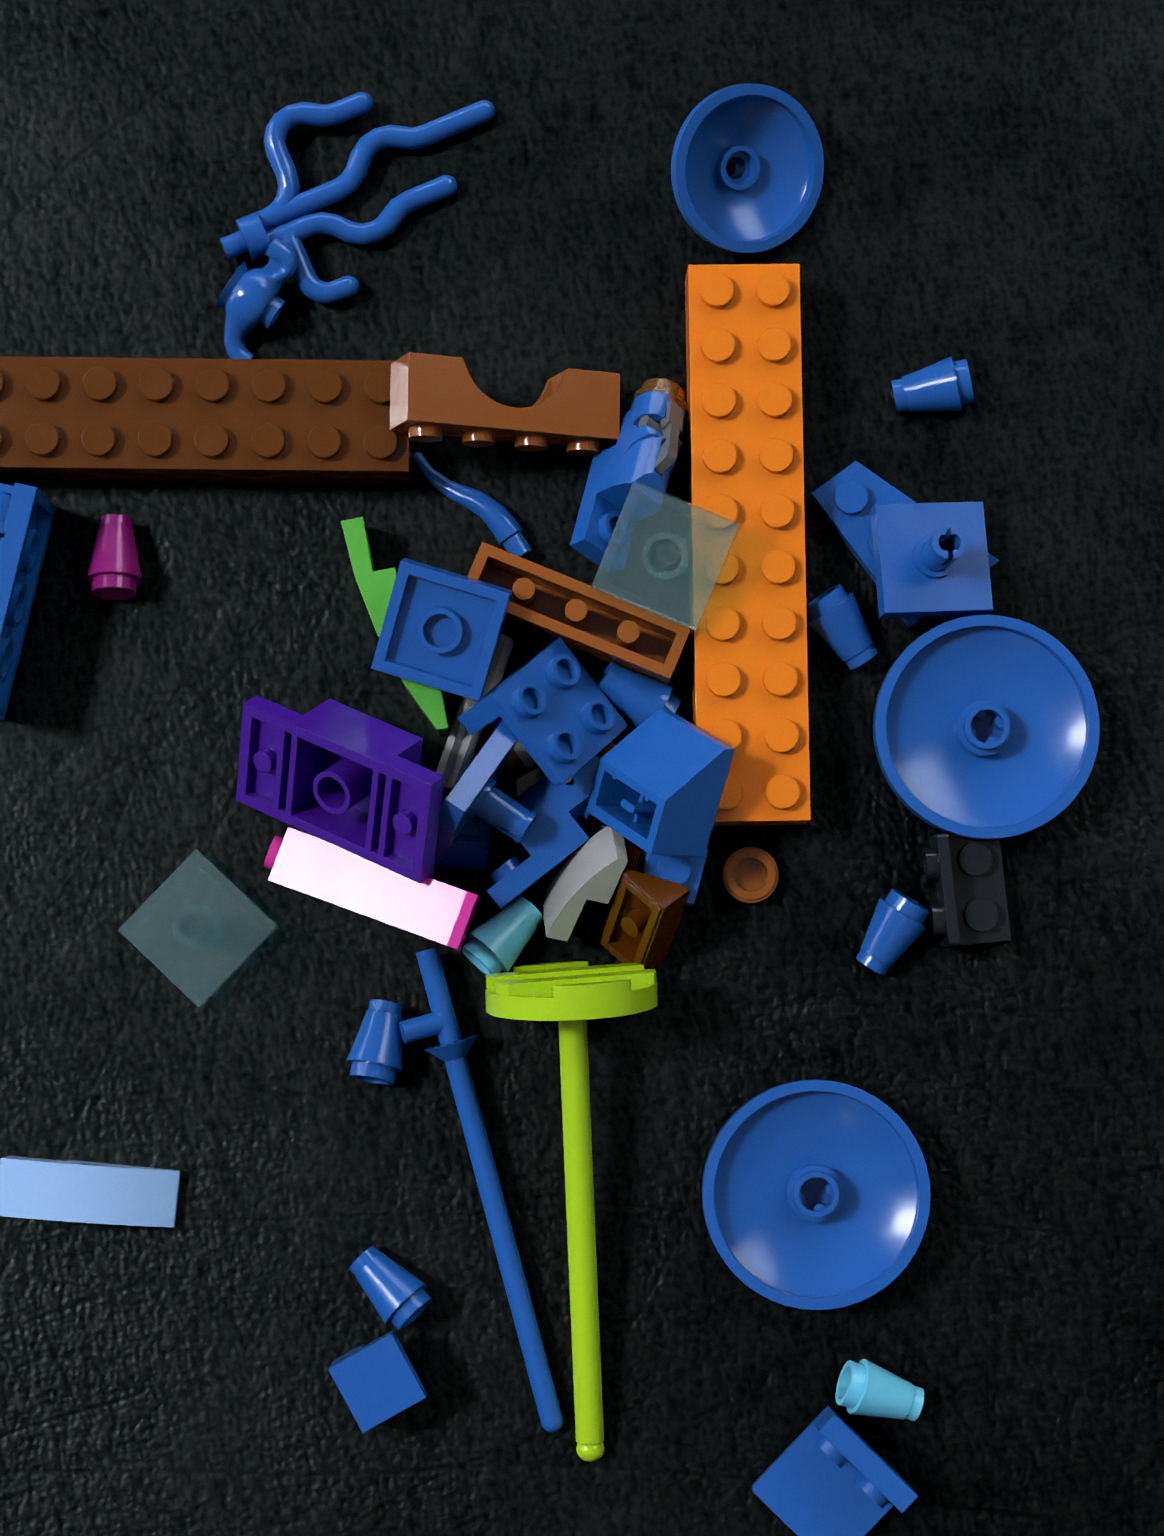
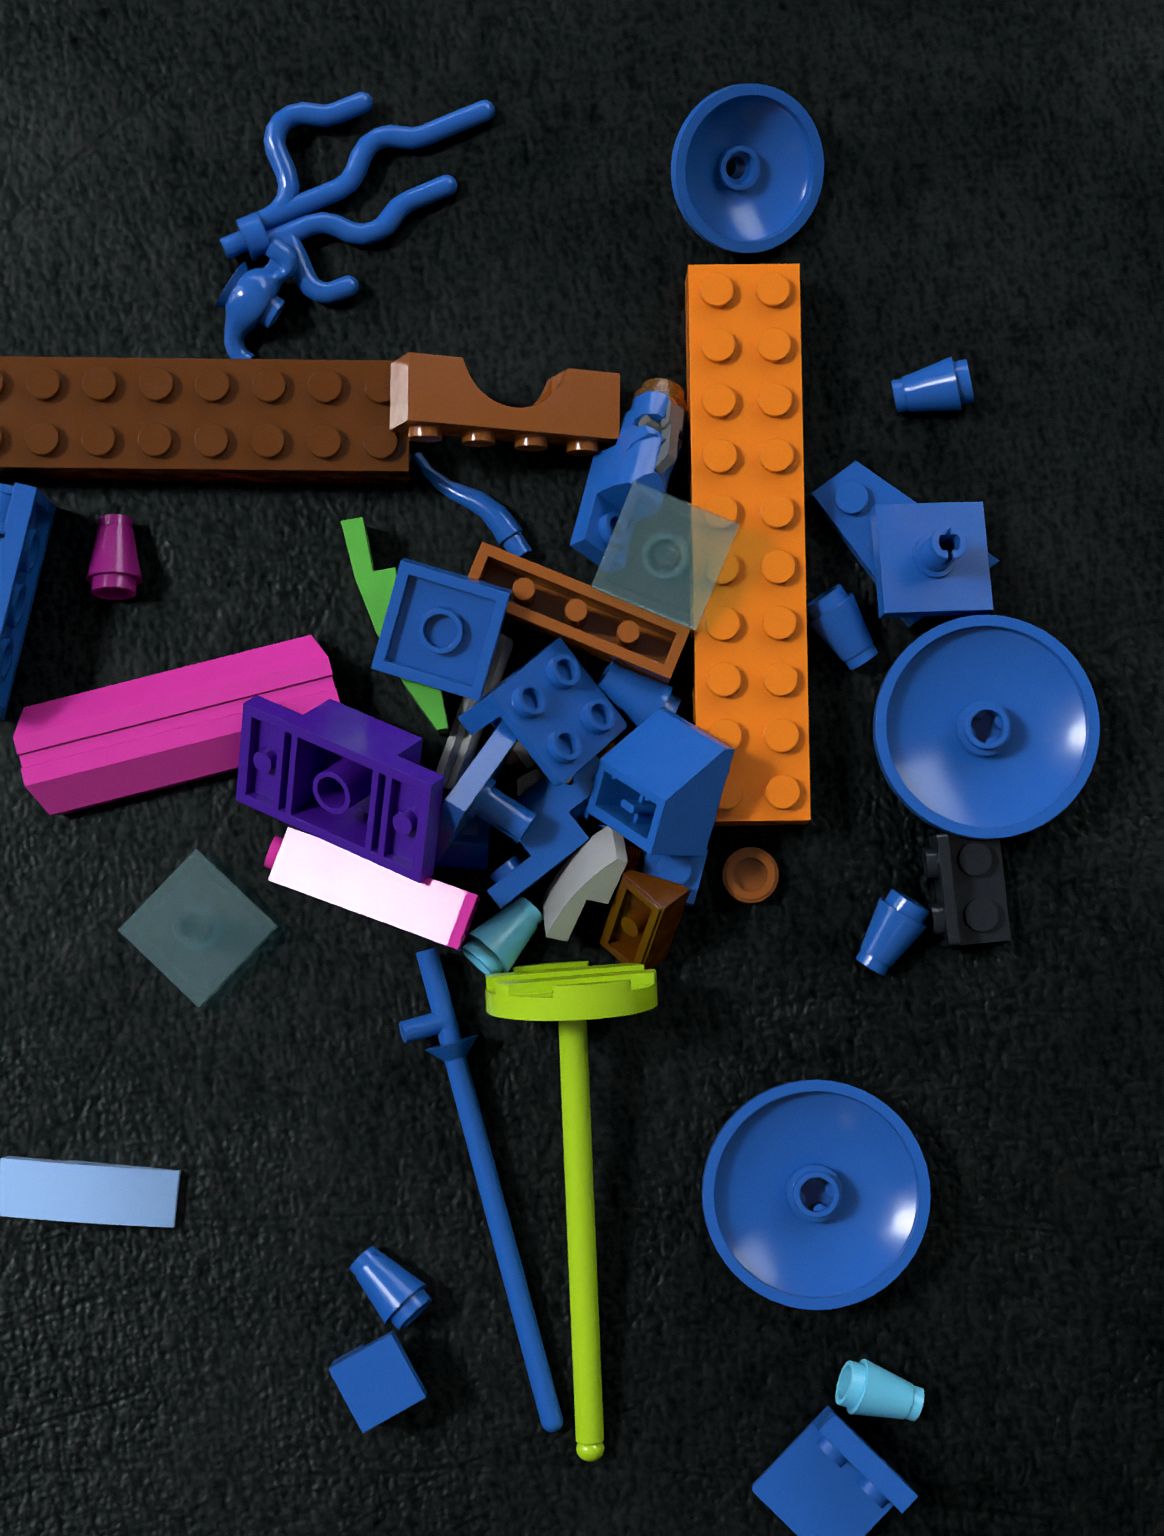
(160, 725): none -> dark pink piece
(378, 1045): blue cone -> none

